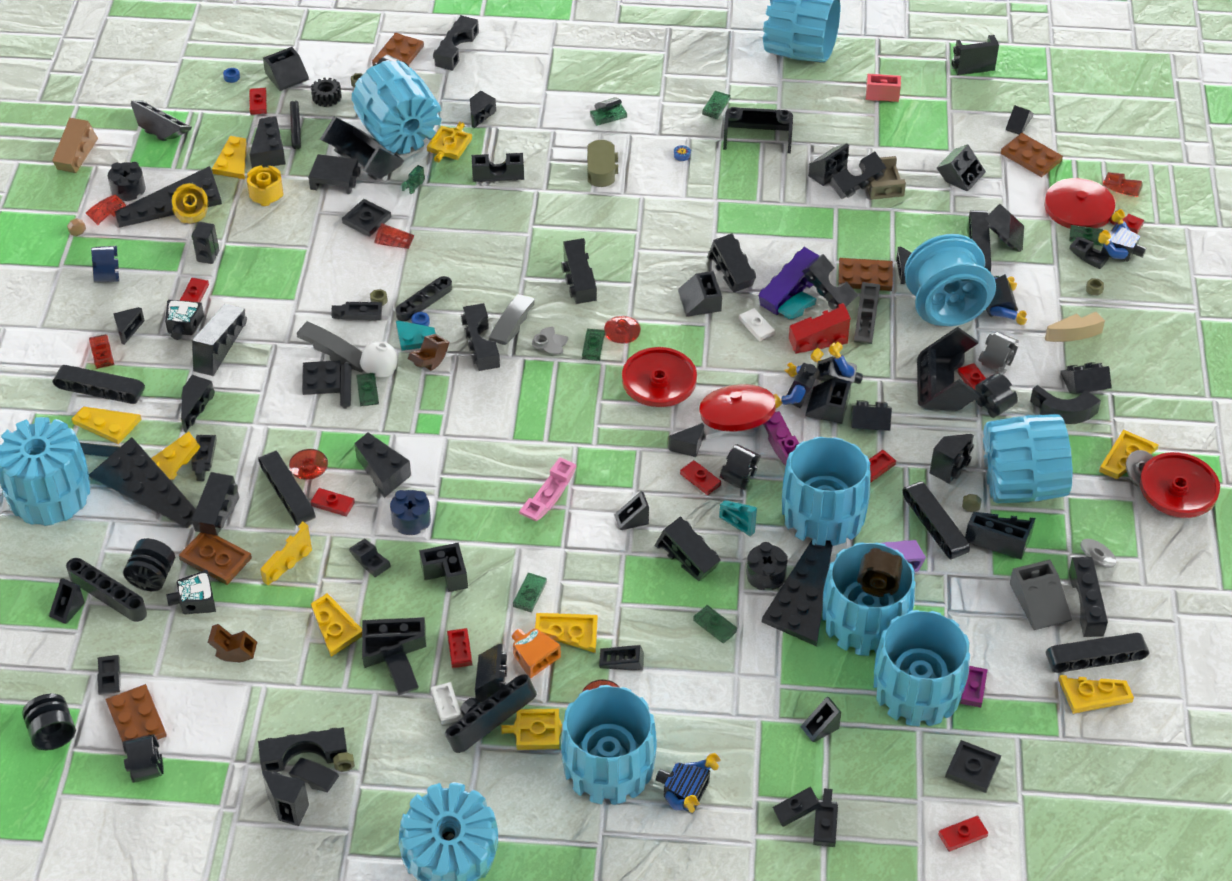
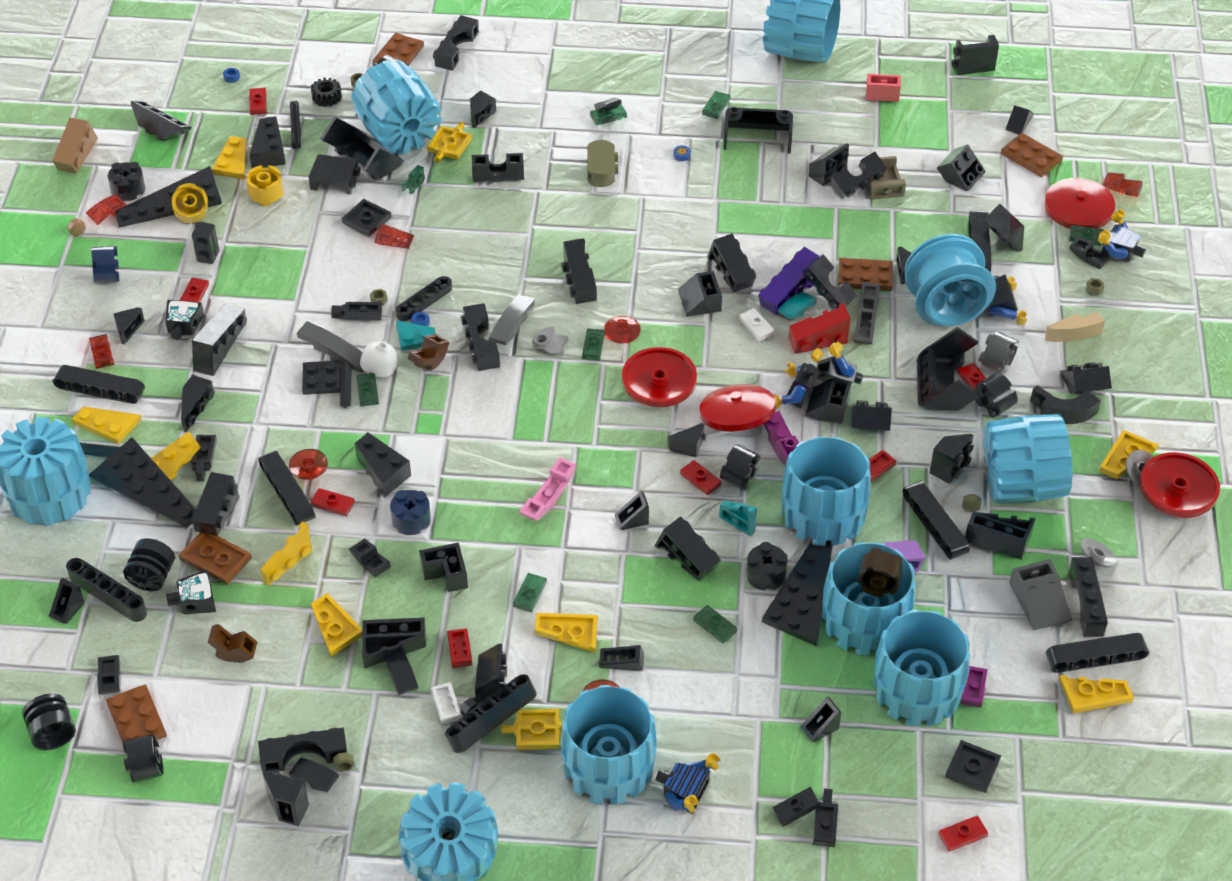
(285, 68): black slope -> none
(534, 650): orange torso -> none
(1133, 222): red plate -> none

